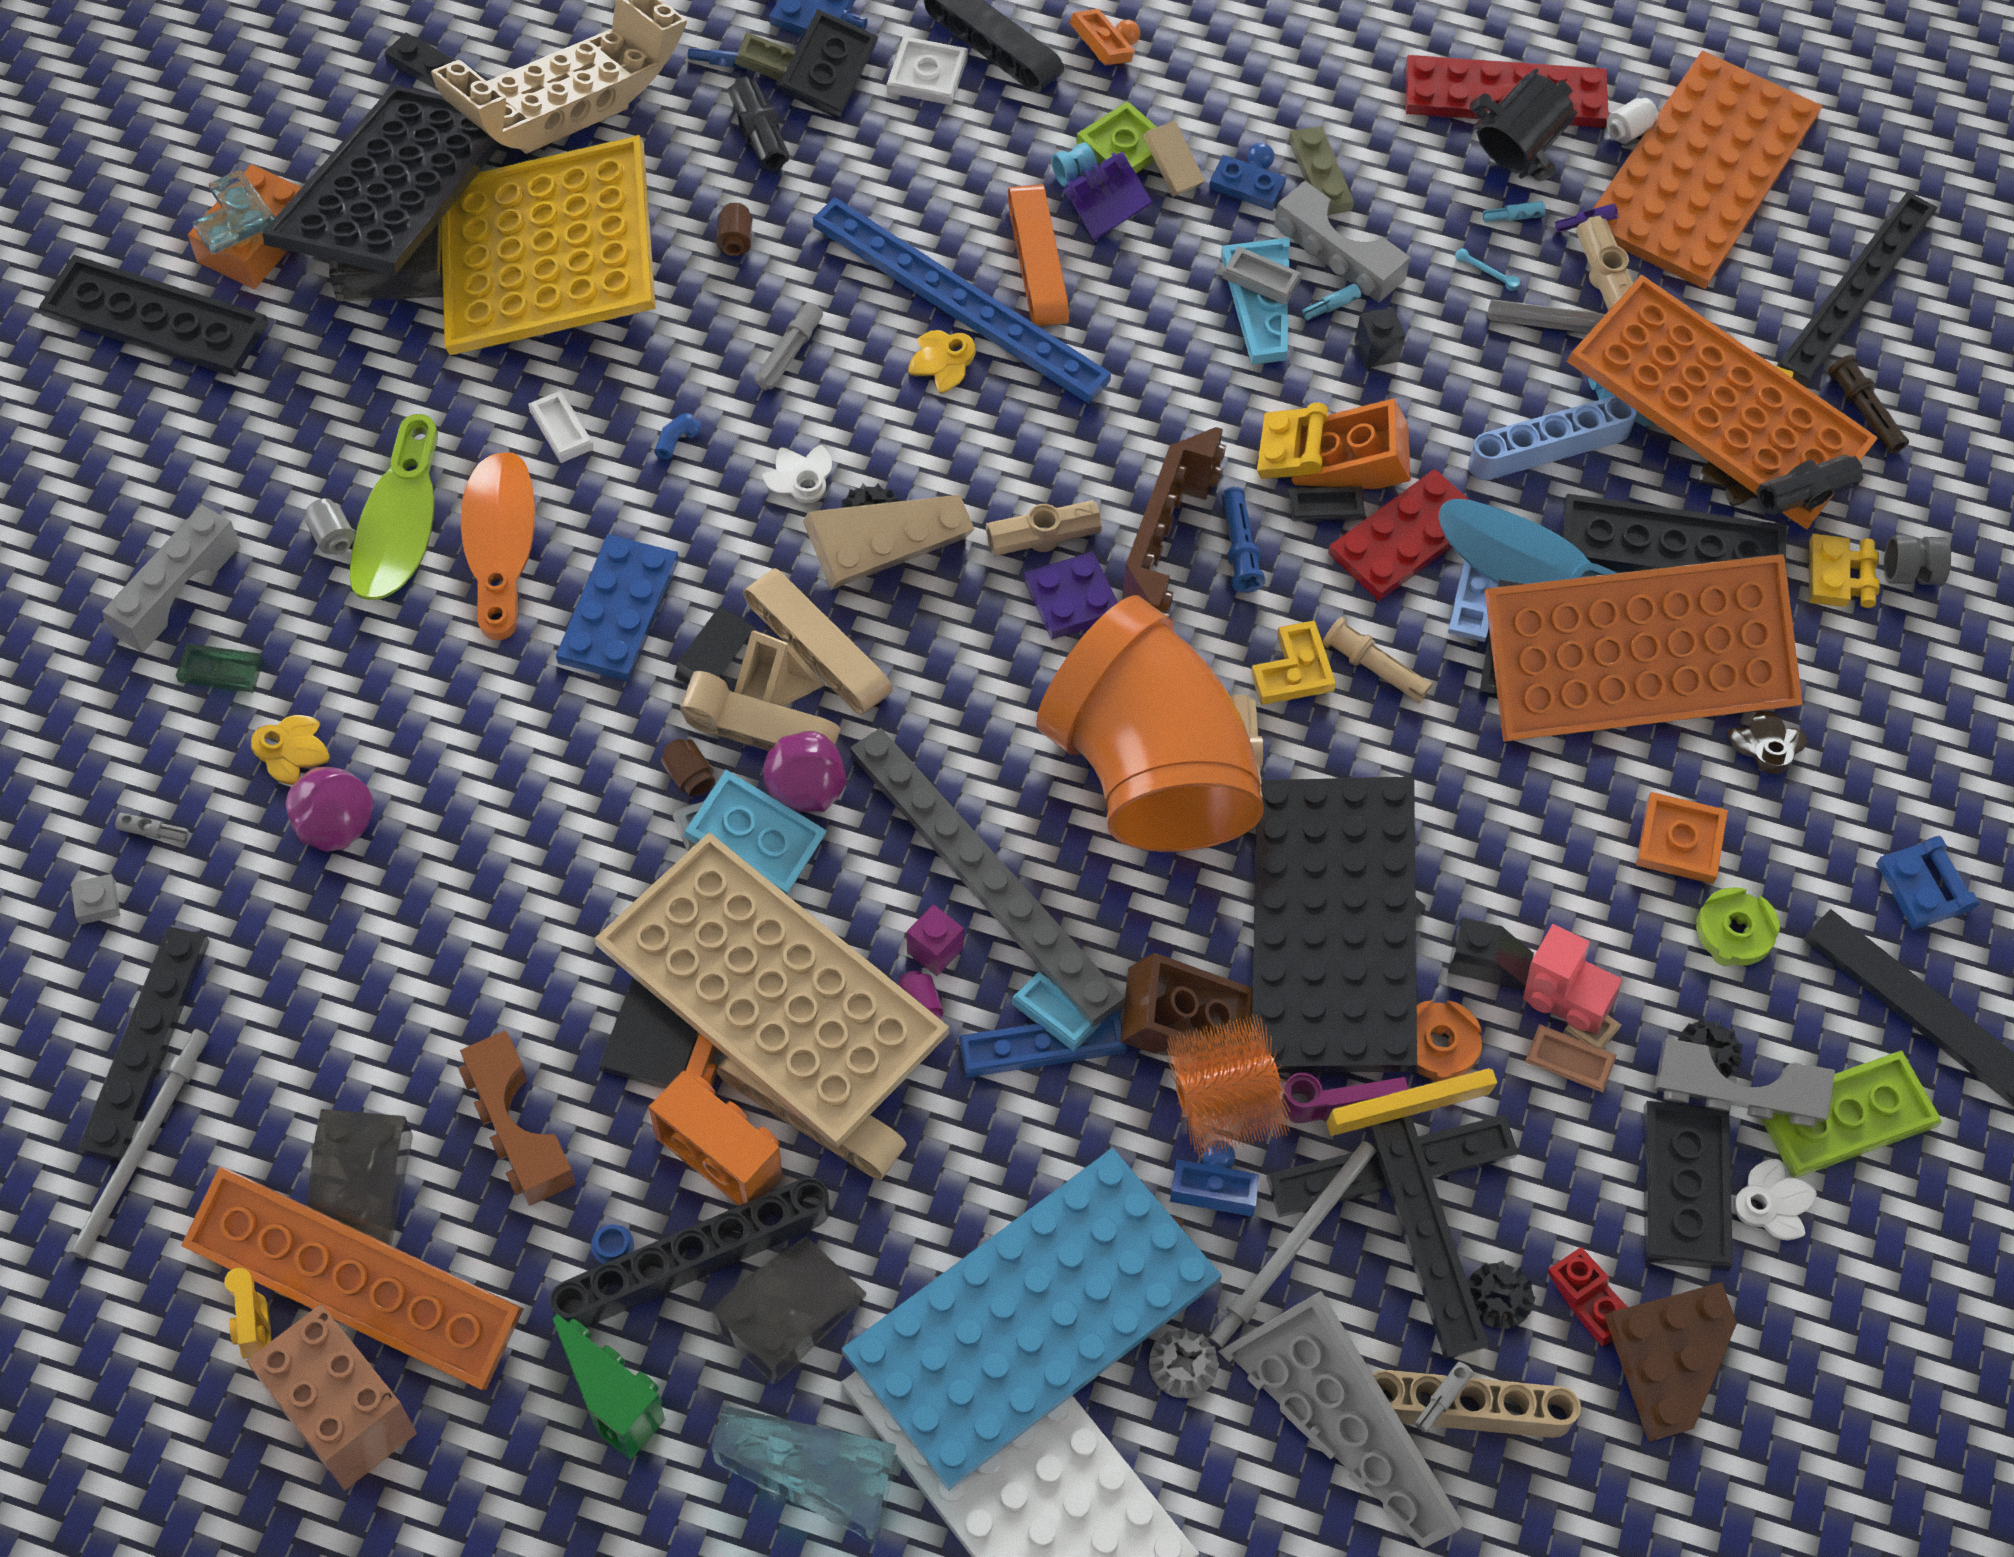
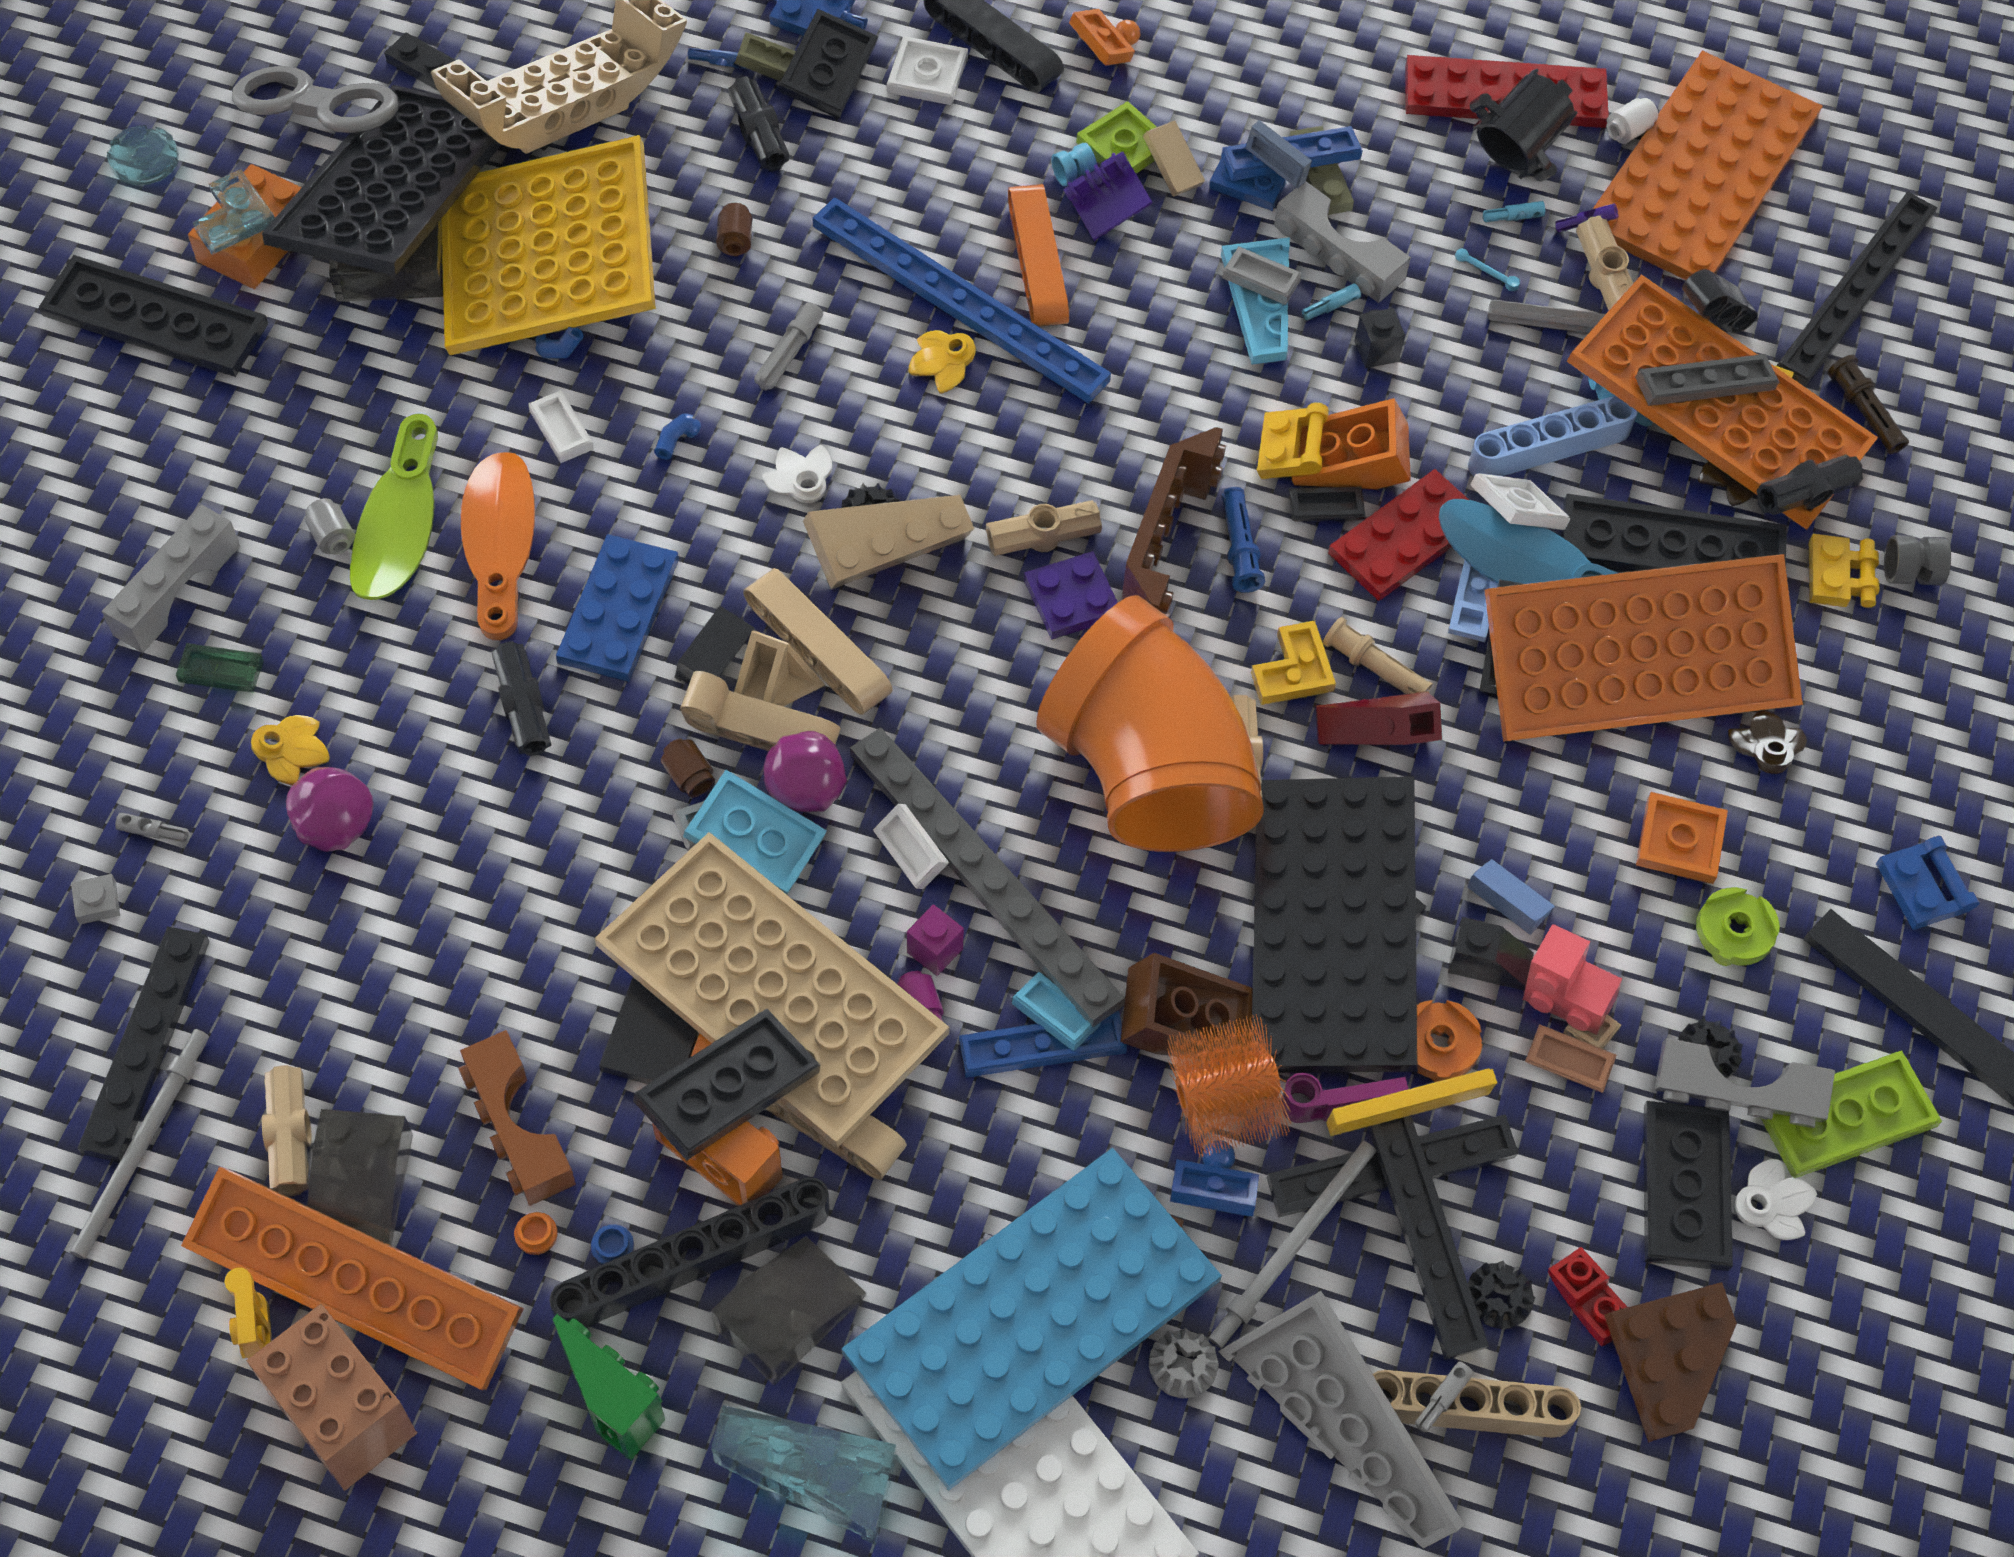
(142, 155): none -> clear light blue tile
(286, 1130): none -> tan piece
(315, 100): none -> light grey bar
(521, 698): none -> black piece
(535, 1233): none -> orange plate
(558, 348): none -> blue arm
(726, 1084): none -> black tile
(910, 846): none -> white tile
(1278, 154): none -> sand blue tile
(1321, 147): none -> blue tile
(1381, 721): none -> dark red slope
(1510, 896): none -> medium blue slope
(1520, 501): none -> white tile
(1707, 379): none -> dark grey tile
(1719, 301): none -> black beam

